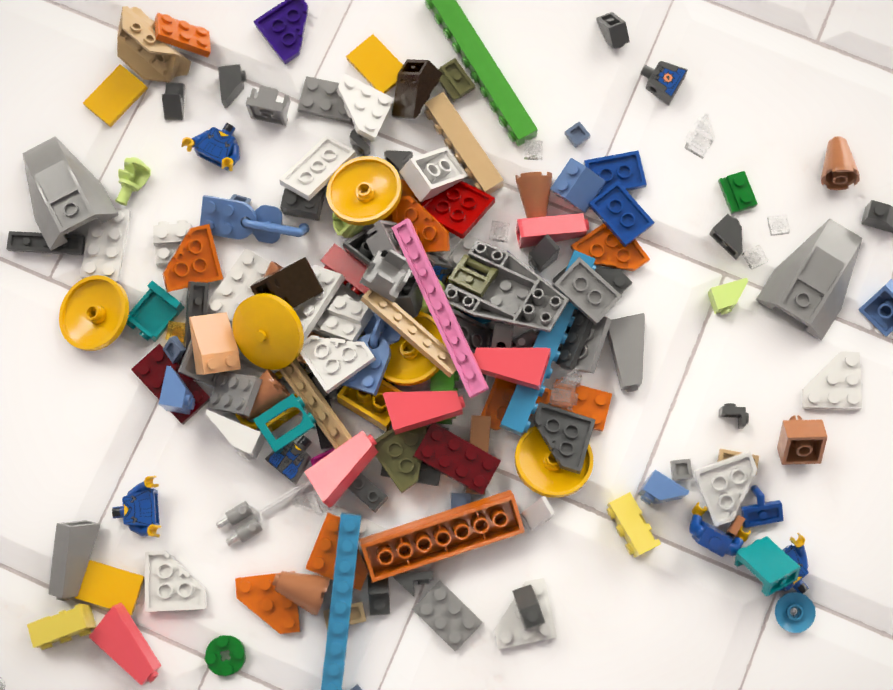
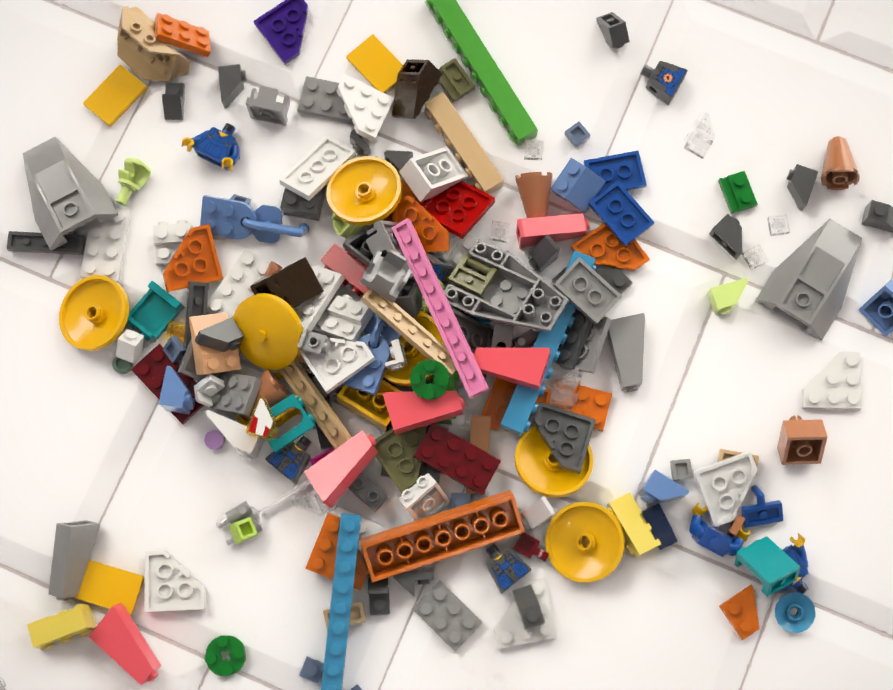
(121, 366): none -> sand green tile
(129, 345): none -> white brick
(140, 509): torso -> none
(207, 388): none -> white bracket
(214, 440): none -> lavender tile
(221, 336): none -> slope
(243, 530): none -> lime slope
(262, 422): none -> slope
(268, 604): orange plate -> none
(302, 589): nougat cone -> none
(307, 345): none -> light grey brick
(312, 669): none -> sand blue plate
(397, 352): none -> white bracket
(424, 498): none -> white plate
(441, 379): none -> green plate
(505, 567): none -> torso
(528, 546): none -> dark red plate
(585, 542): none -> yellow dish
(660, 526): none -> dark blue slope
(732, 411): dark grey bracket -> none
(742, 612): none -> orange wing
(801, 184): none -> dark grey slope

